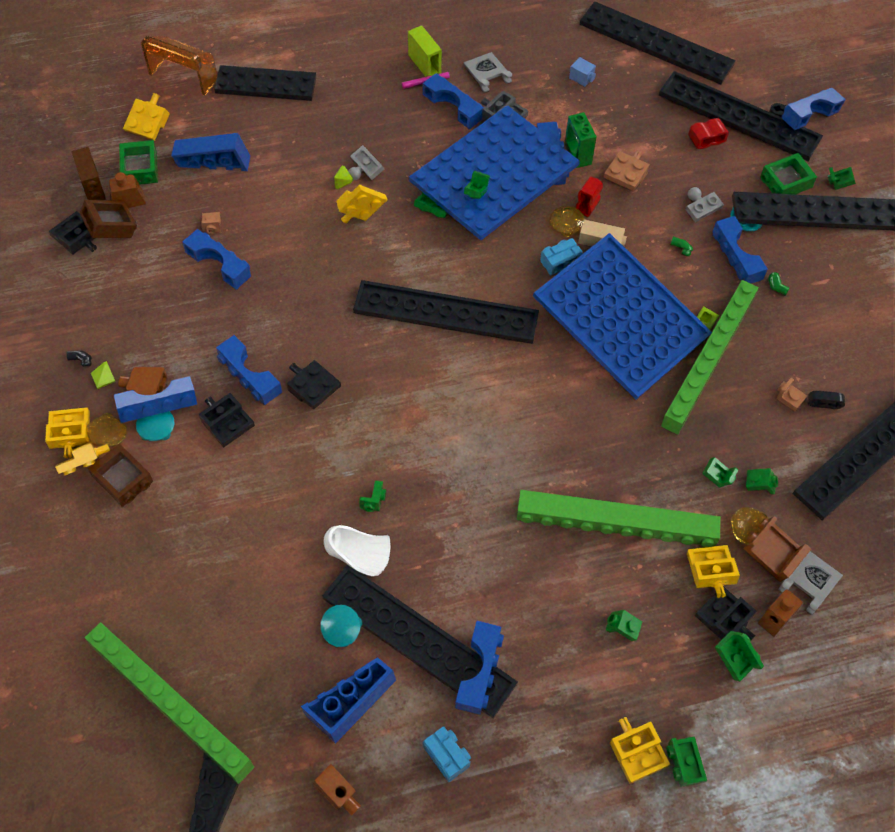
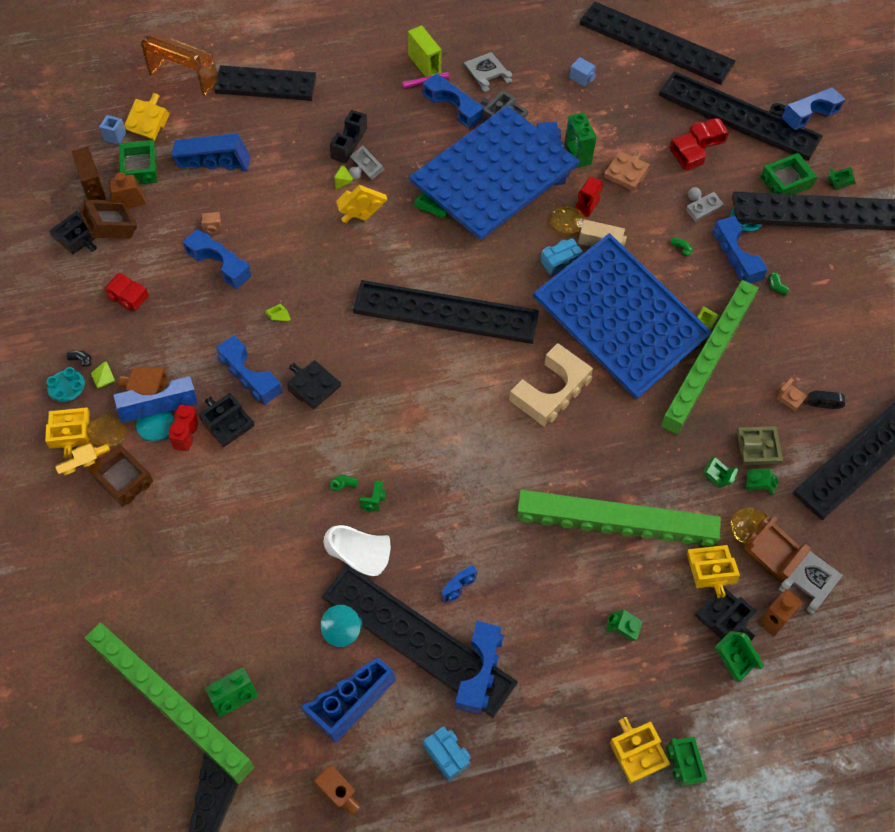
(65, 385): none -> teal dish
(112, 129): none -> medium blue brick
(126, 292): none -> red brick
(183, 428): none -> red brick
(231, 692): none -> green bracket
(278, 313): none -> lime slope
(342, 481): none -> green arm
(344, 144): none -> black arch
(454, 588): none -> blue slope
(478, 185): green bracket -> none
(545, 406): none -> tan arch
(687, 151): none -> red brick
(759, 445): none -> olive plate

